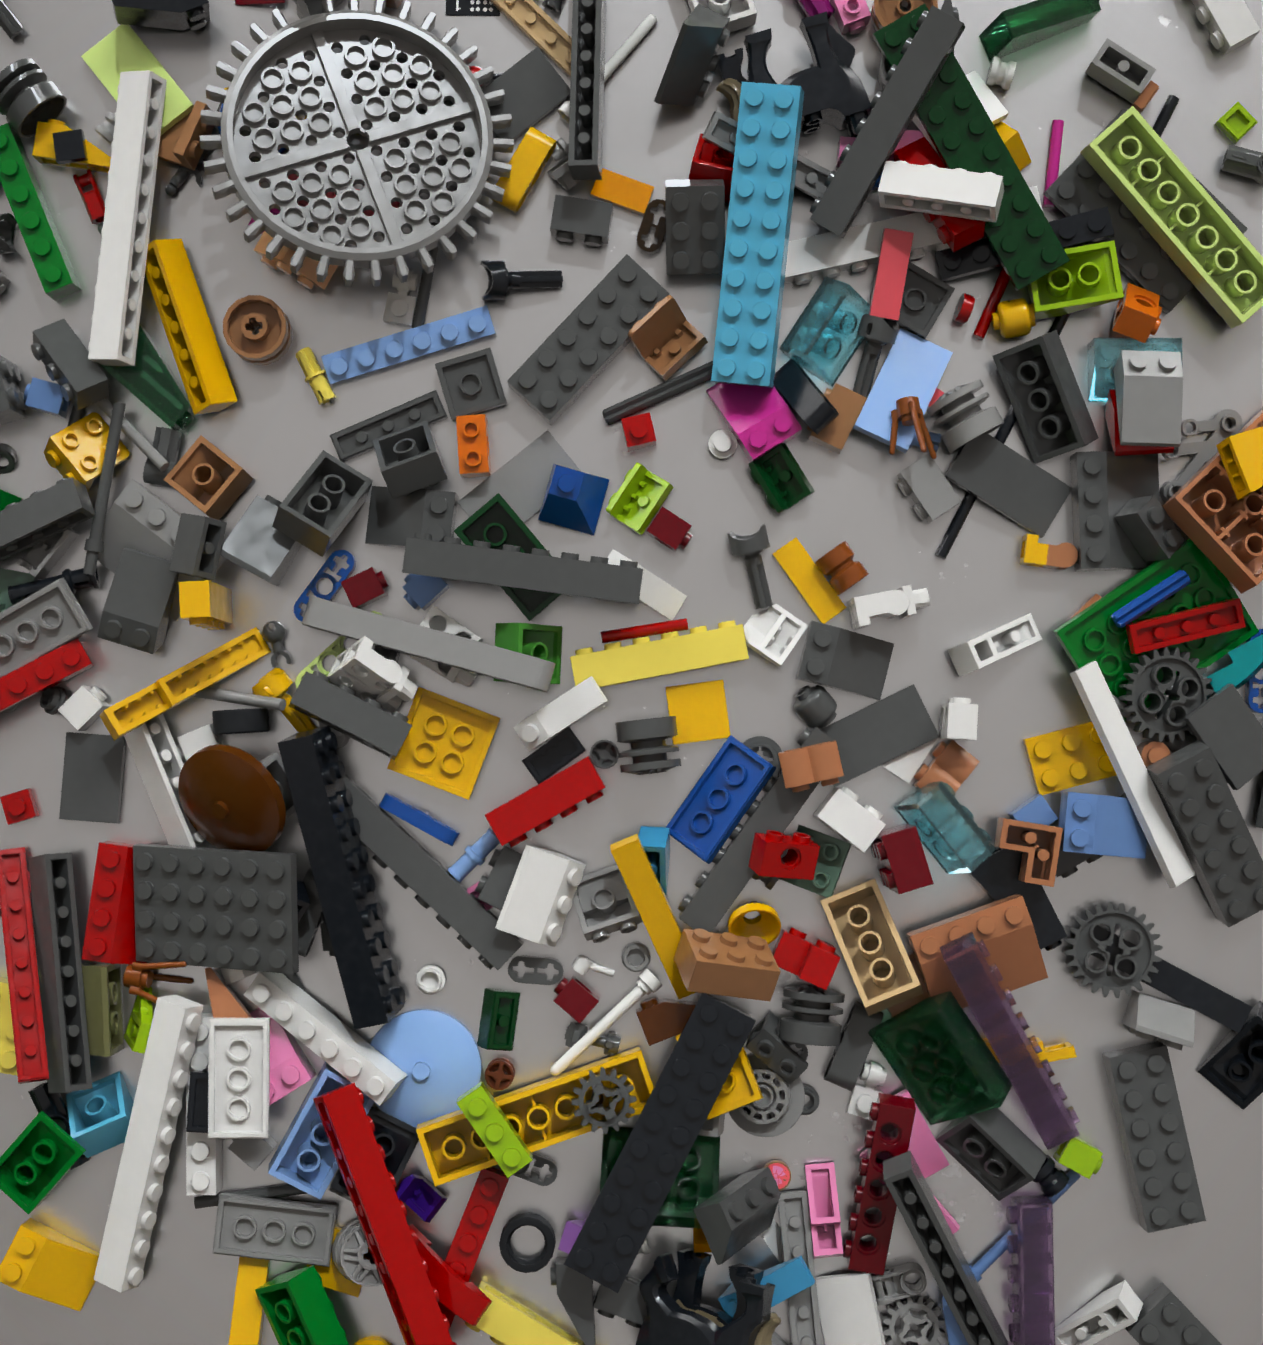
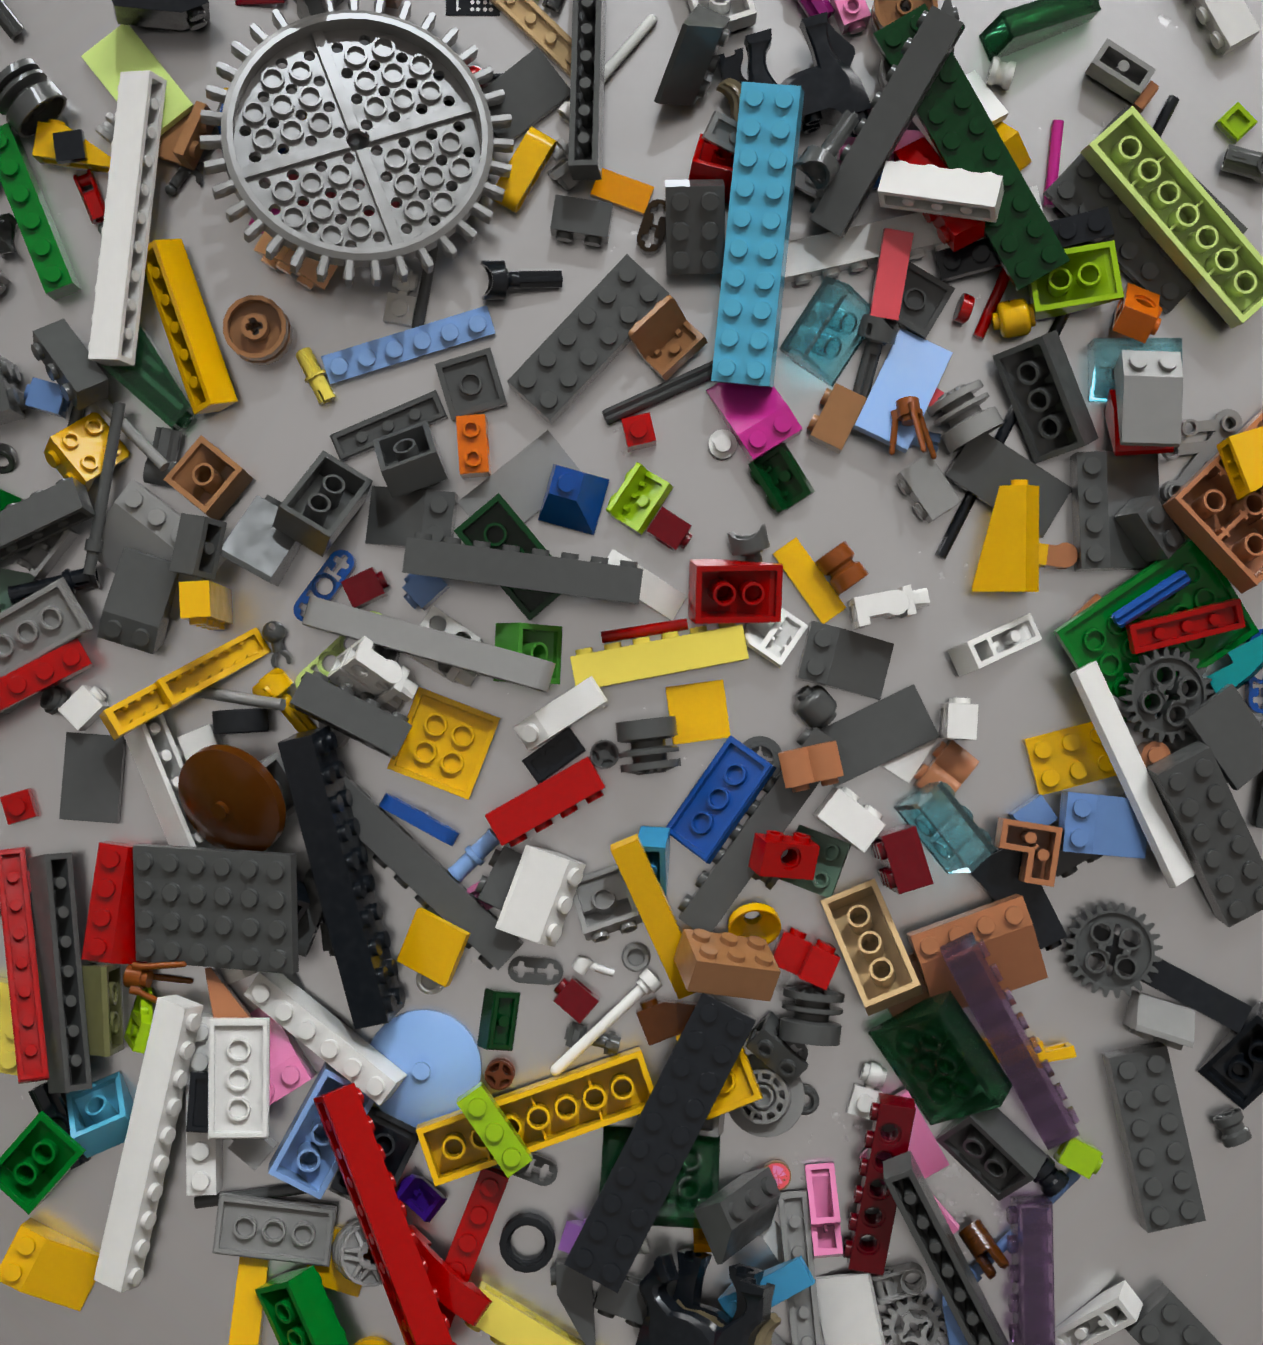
(433, 947): none -> yellow tile
(591, 1107): dark grey gear -> none
(734, 591): none -> red slope
(804, 396): black beam -> none
(820, 162): none -> dark grey piece
(853, 1048): dark grey beam -> none
(981, 1243): none -> reddish brown hinge
(1012, 542): none -> yellow slope
(1232, 1127): none -> dark grey wheel

